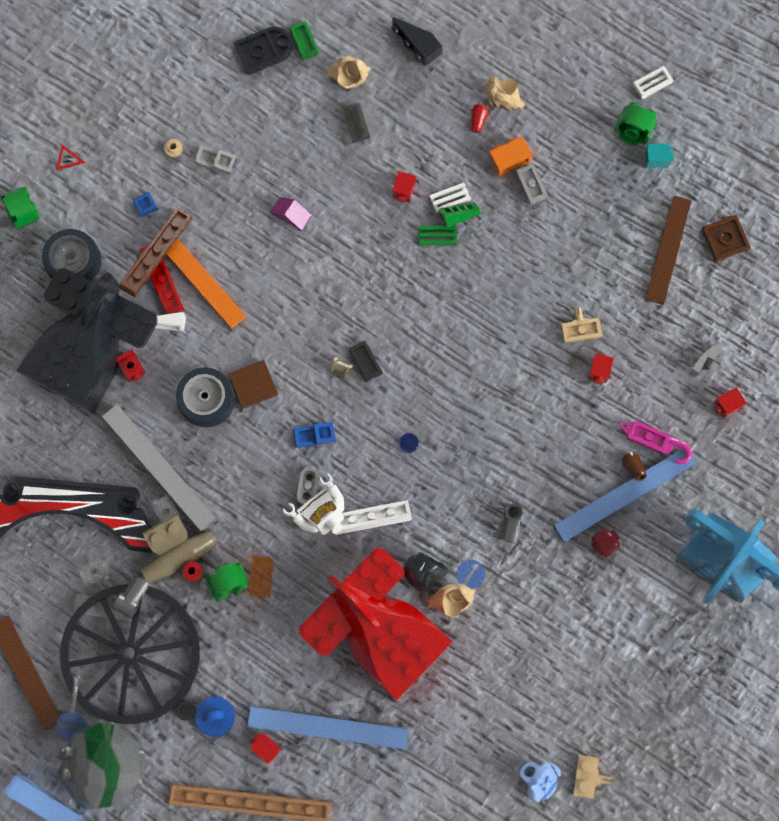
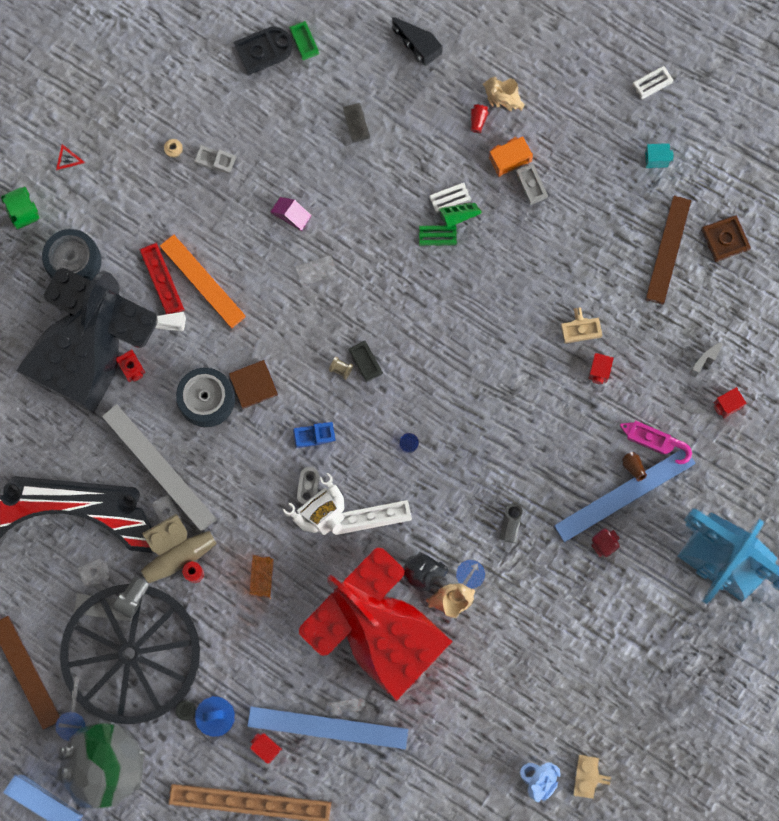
(145, 204): blue tile -> none
(155, 252): reddish brown tile -> none
(226, 581): green brick -> none
(348, 72): tan hair -> none
(404, 187): red brick -> none
(635, 124): green brick -> none

